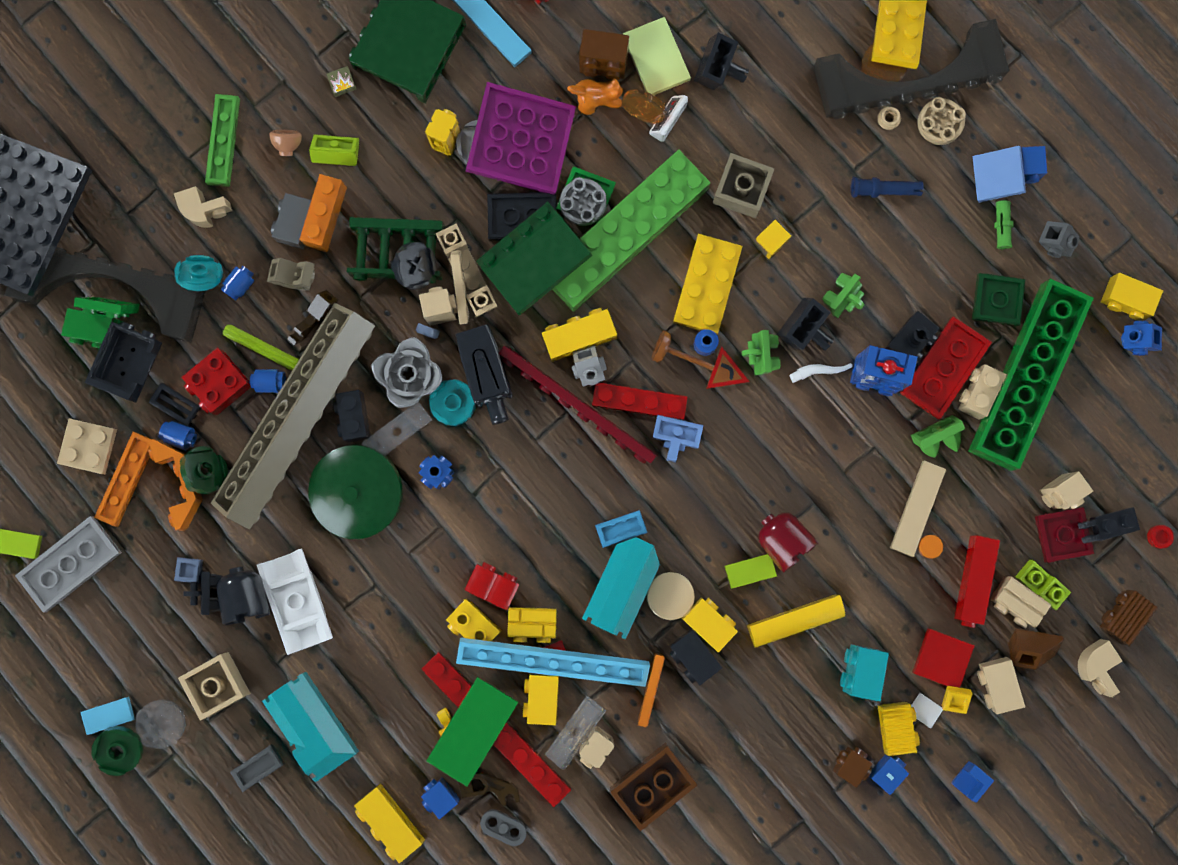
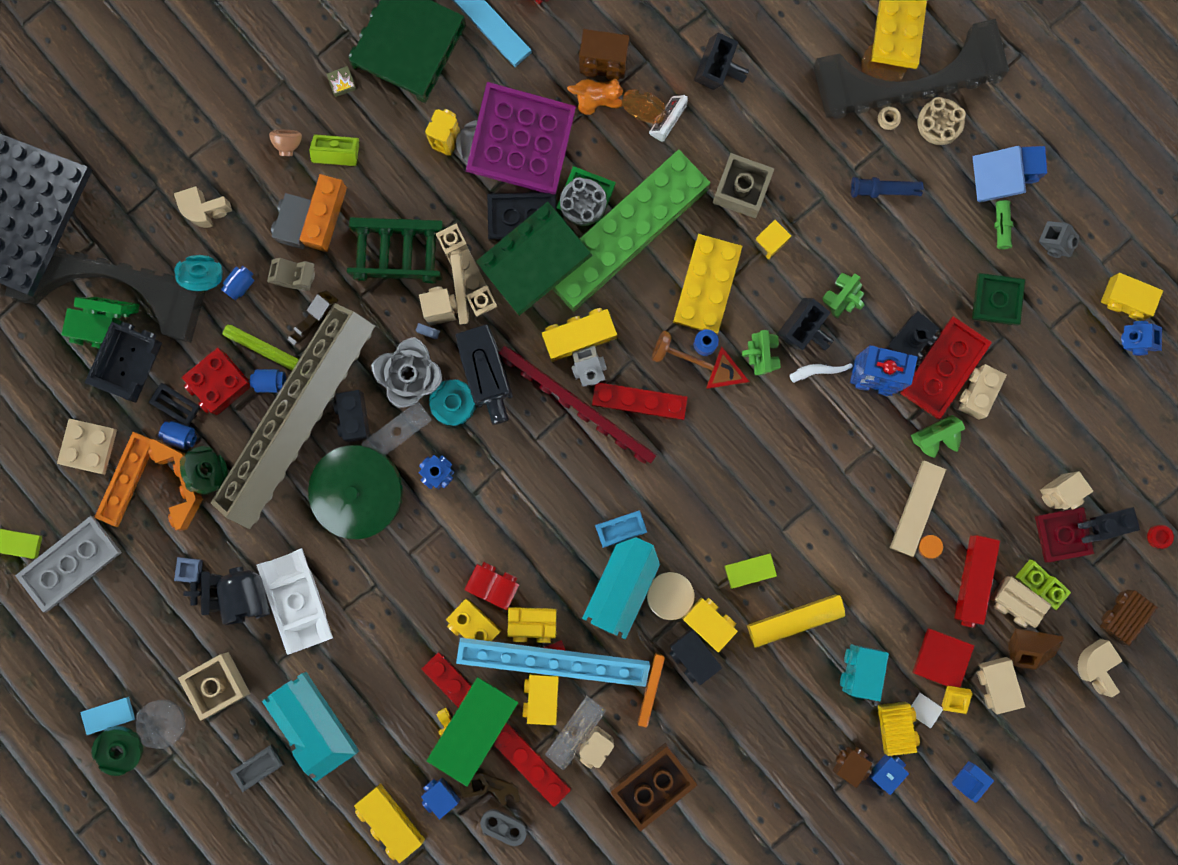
(222, 140): bright green tile -> none
(414, 265): black tile -> none
(657, 57): yellowish green tile -> none
(677, 435): medium blue hinge -> none
(784, 539): dark red cylinder -> none
(1031, 374): green brick -> none

